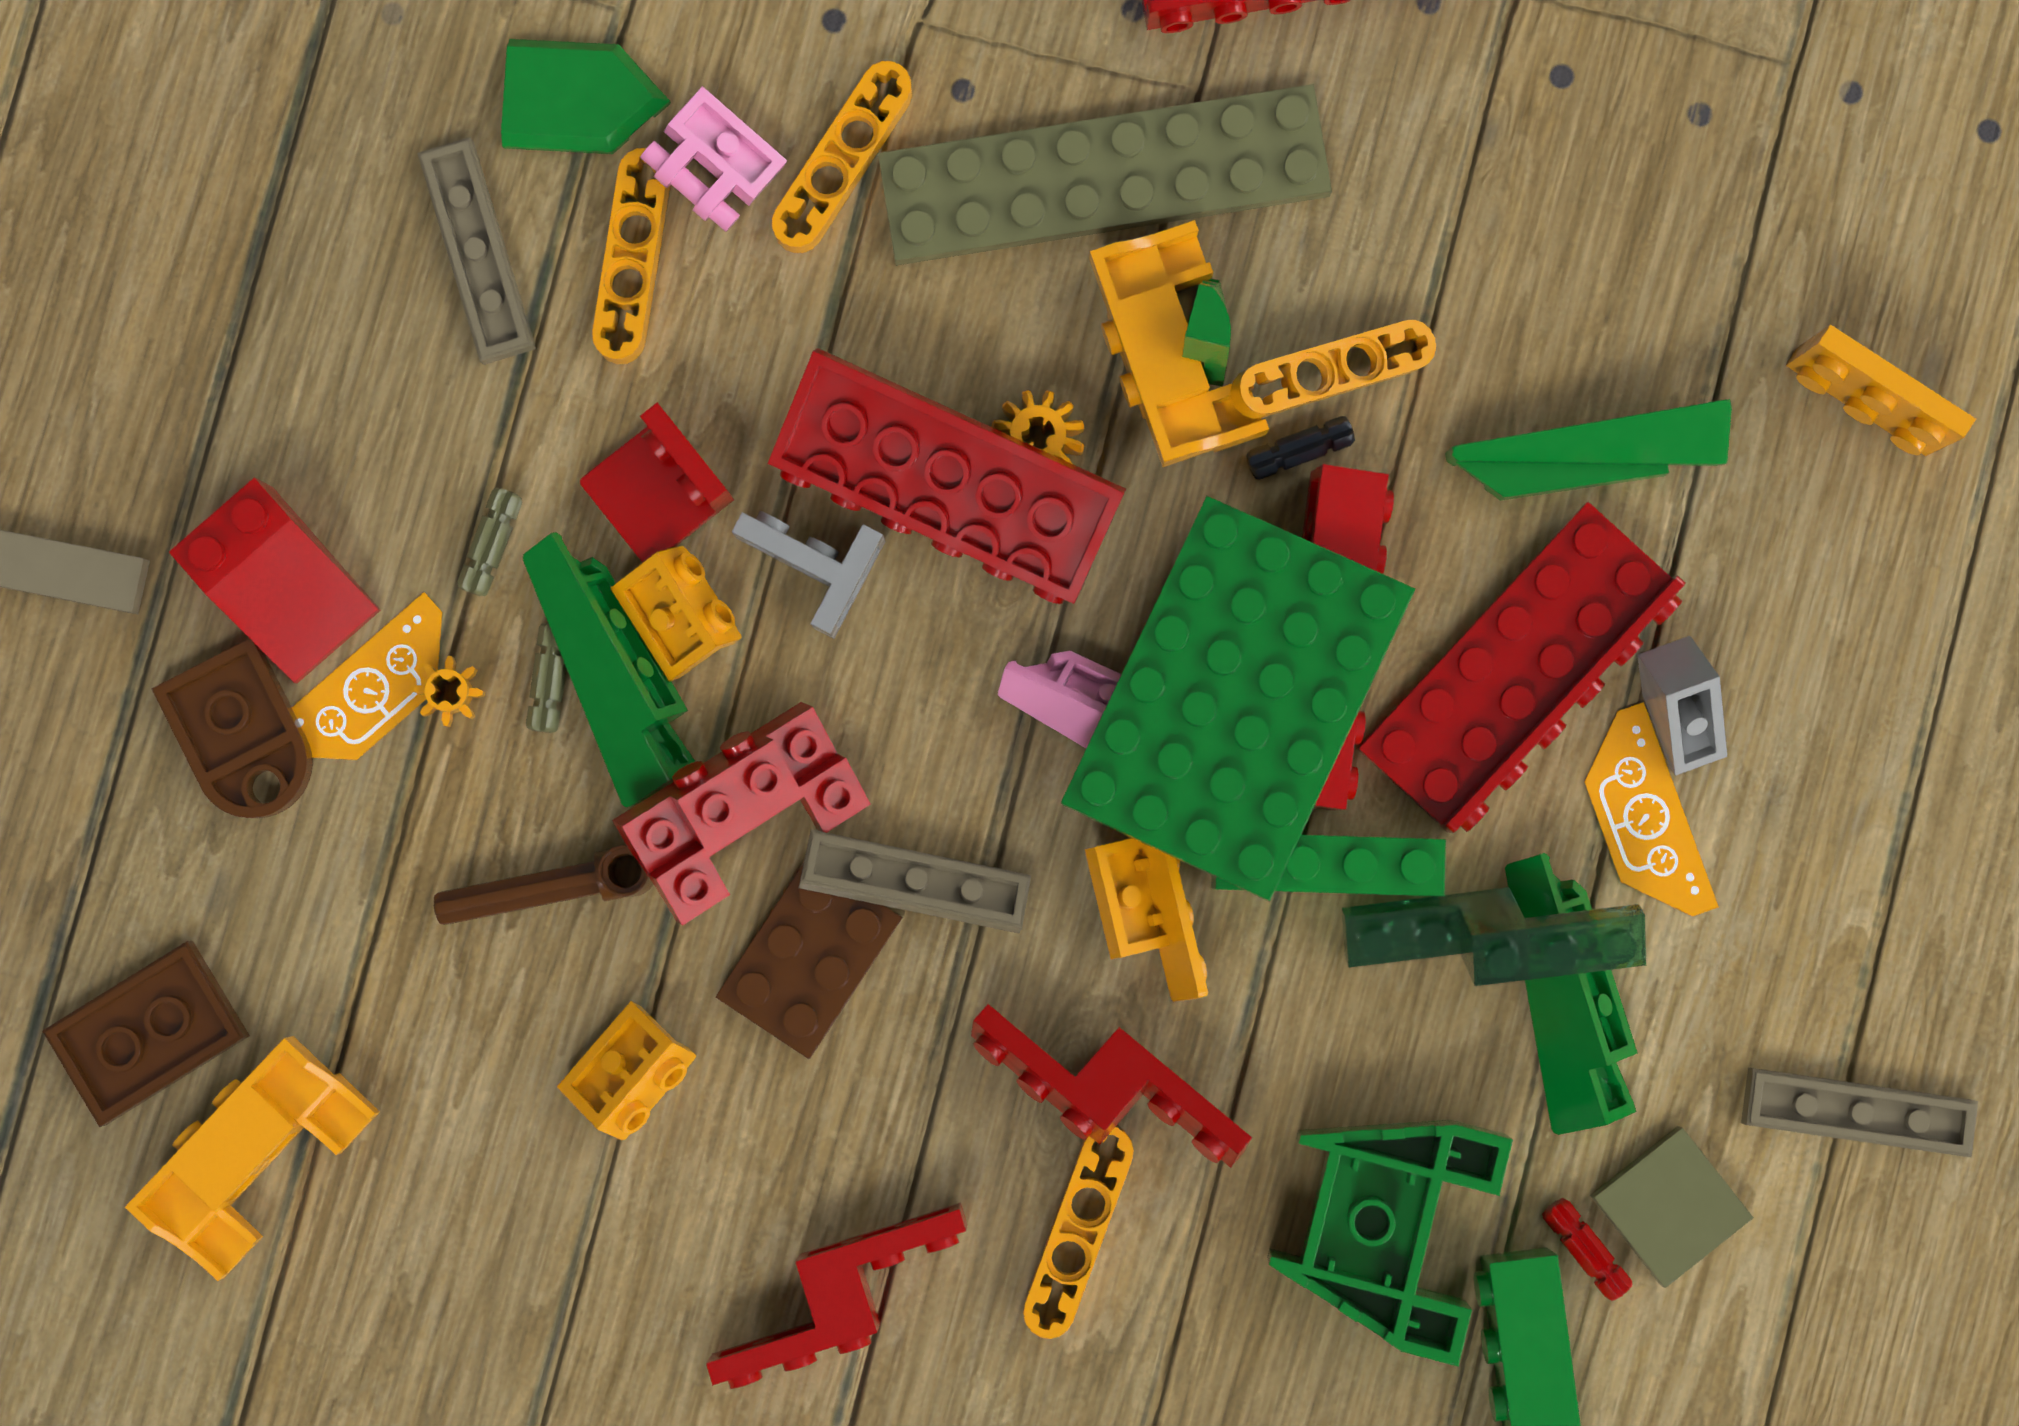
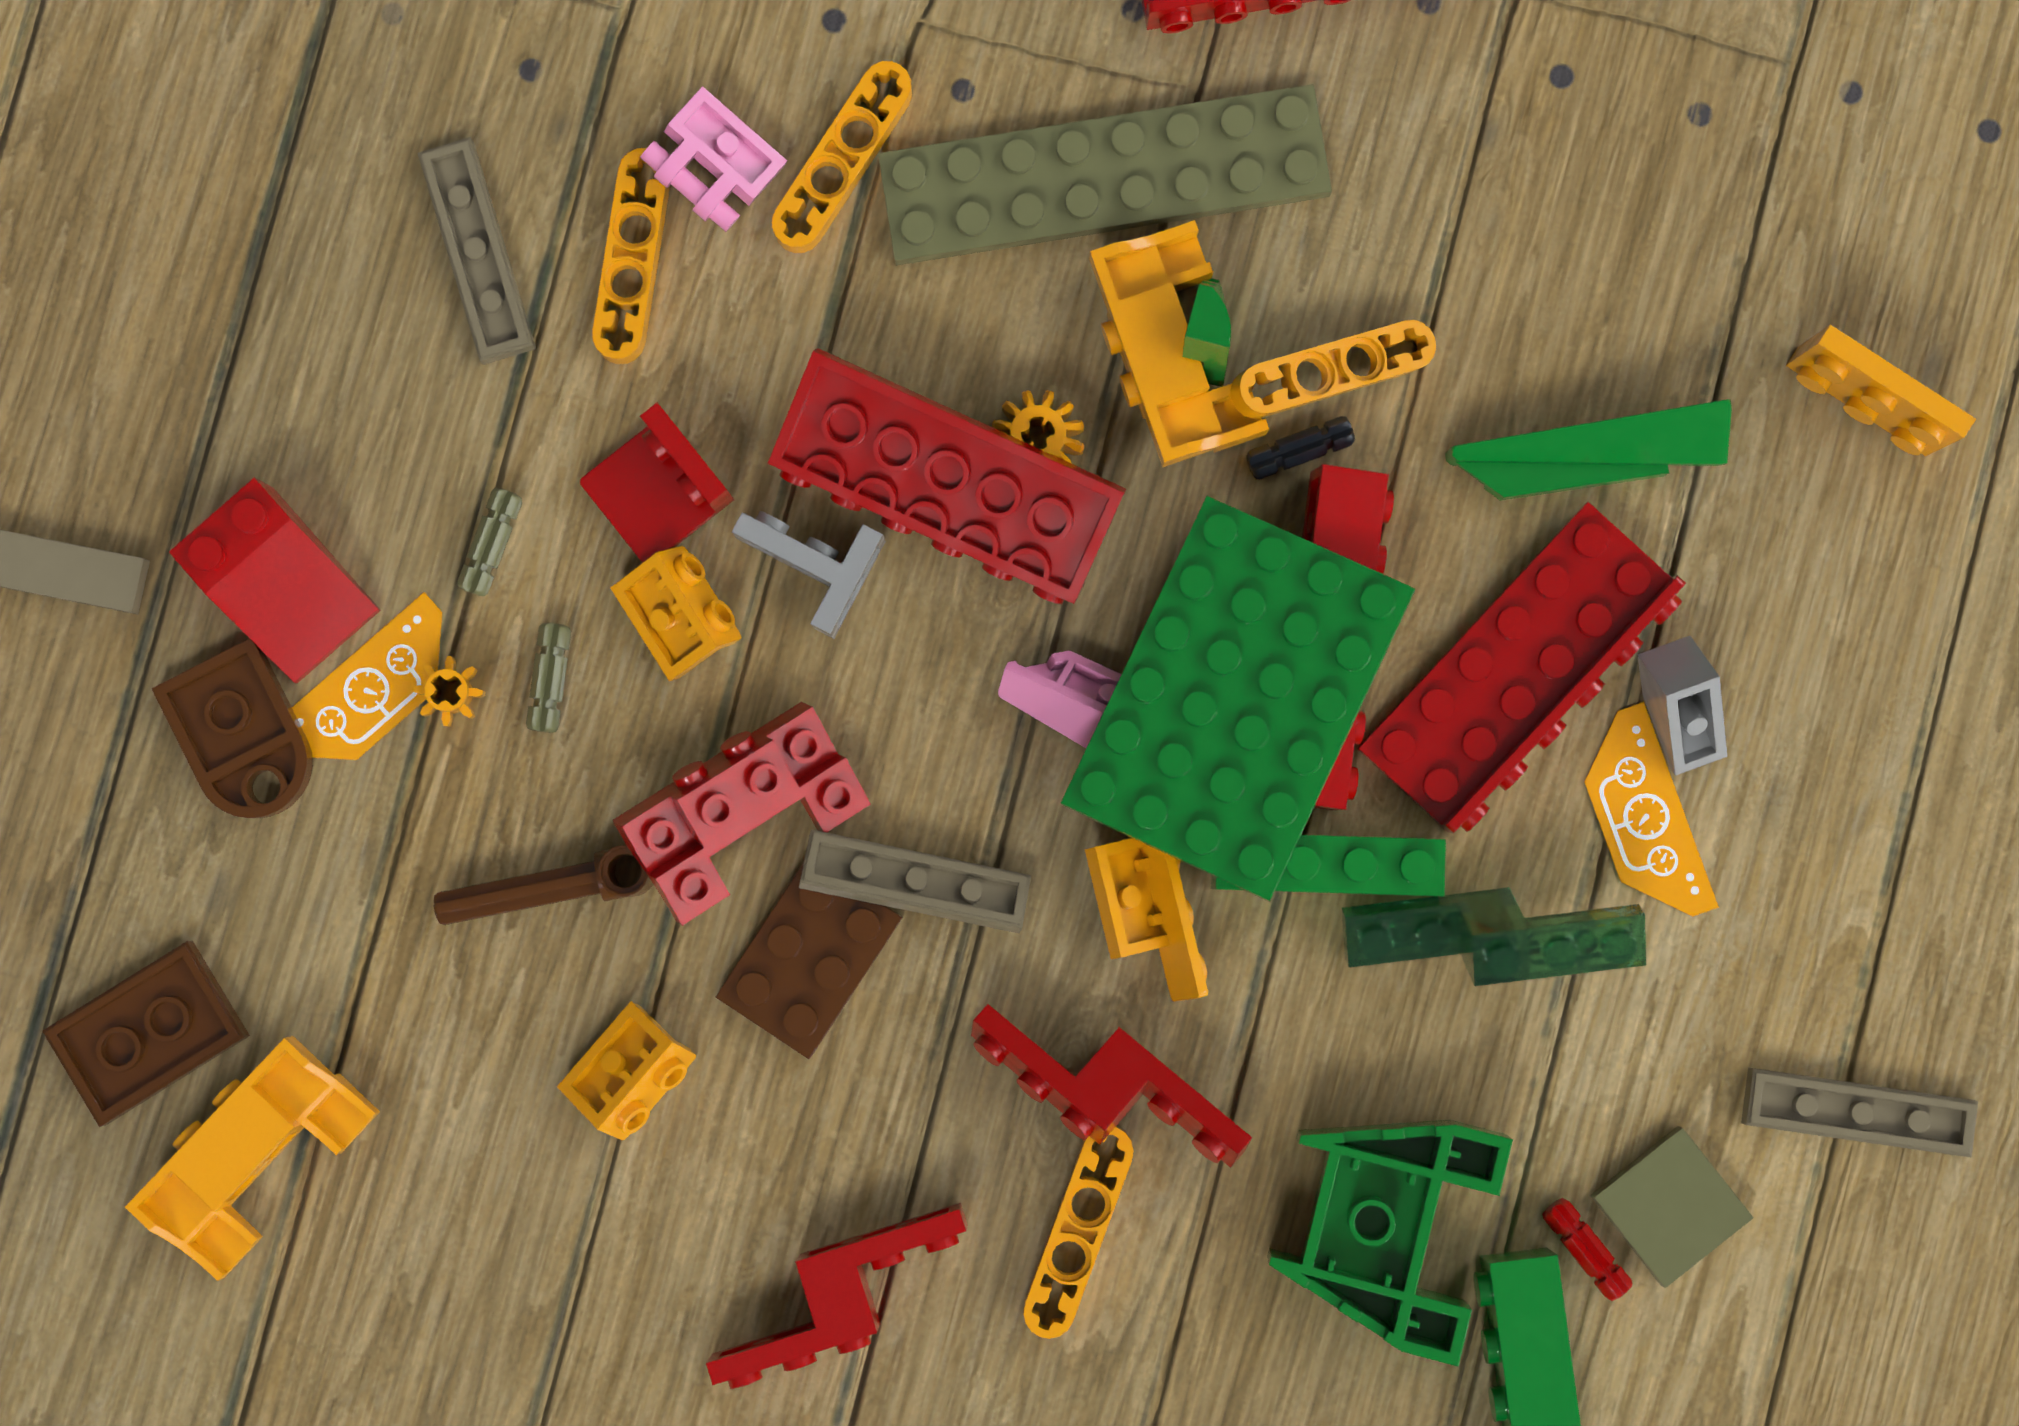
(574, 97): green tile -> none
(611, 671): green wedge -> none
(1574, 1016): green wedge -> none

